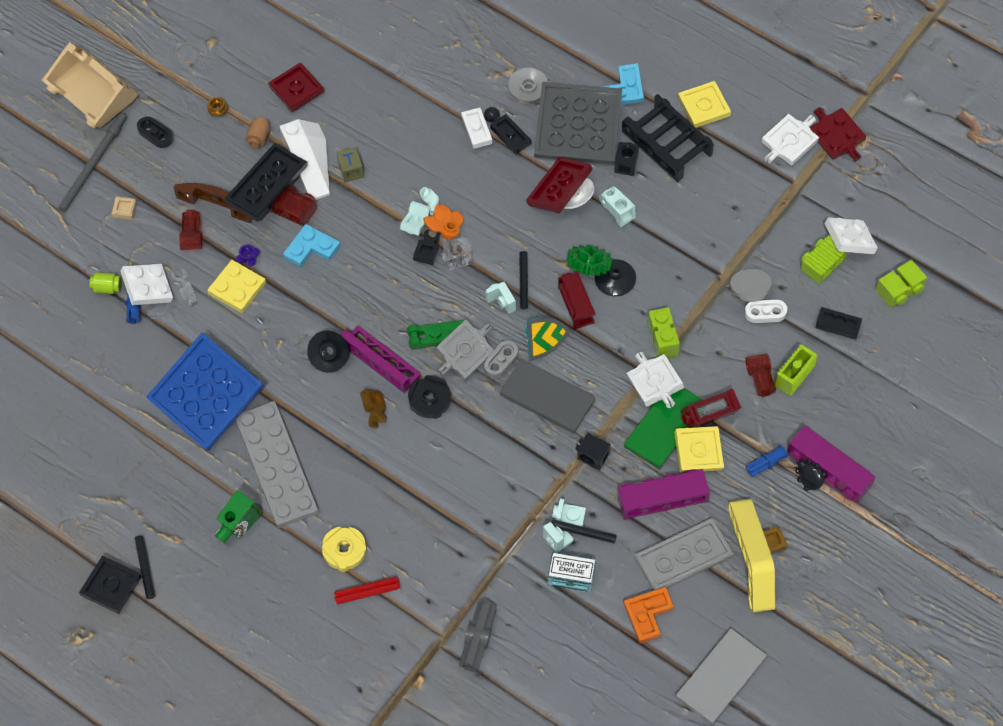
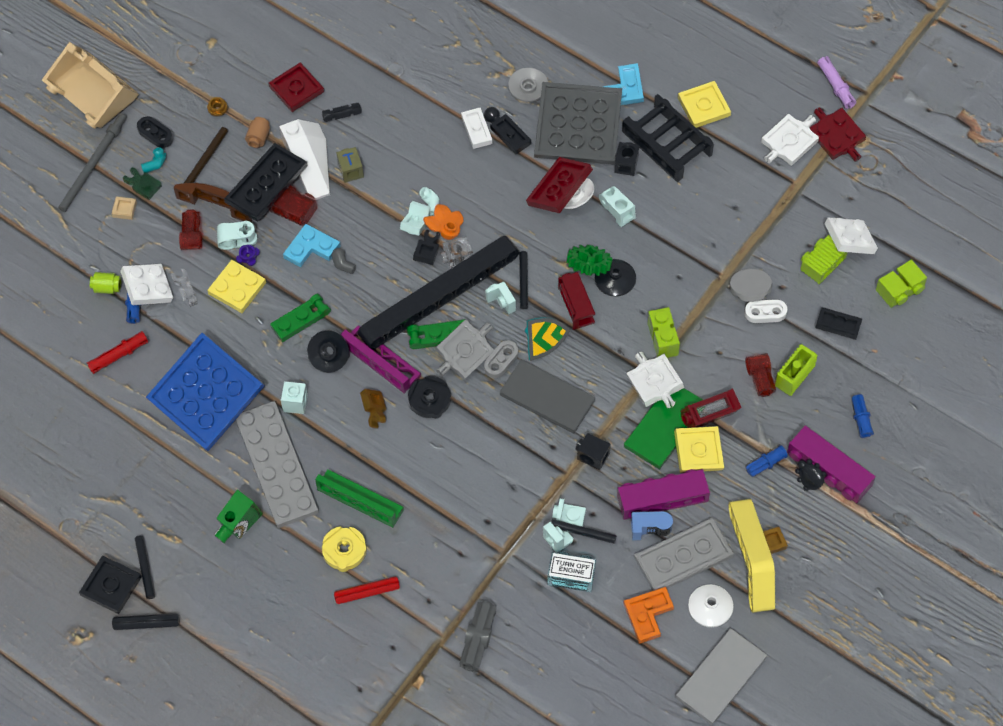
(122, 349): none -> red pin
(143, 185): none -> clear green plate
(145, 621): none -> black axle
(157, 161): none -> teal arm
(207, 155): none -> dark brown bar
(235, 234): none -> light aqua piece
(294, 397): none -> light aqua brick
(300, 318): none -> green plate
(340, 262): none -> dark grey arm
(341, 112): none -> black axle
(359, 498): none -> green fence
(438, 292): none -> black beam
(650, 523): none -> medium blue leg
(710, 615): none -> white dish
(840, 88): none -> lavender pin
(862, 416): none -> blue axle

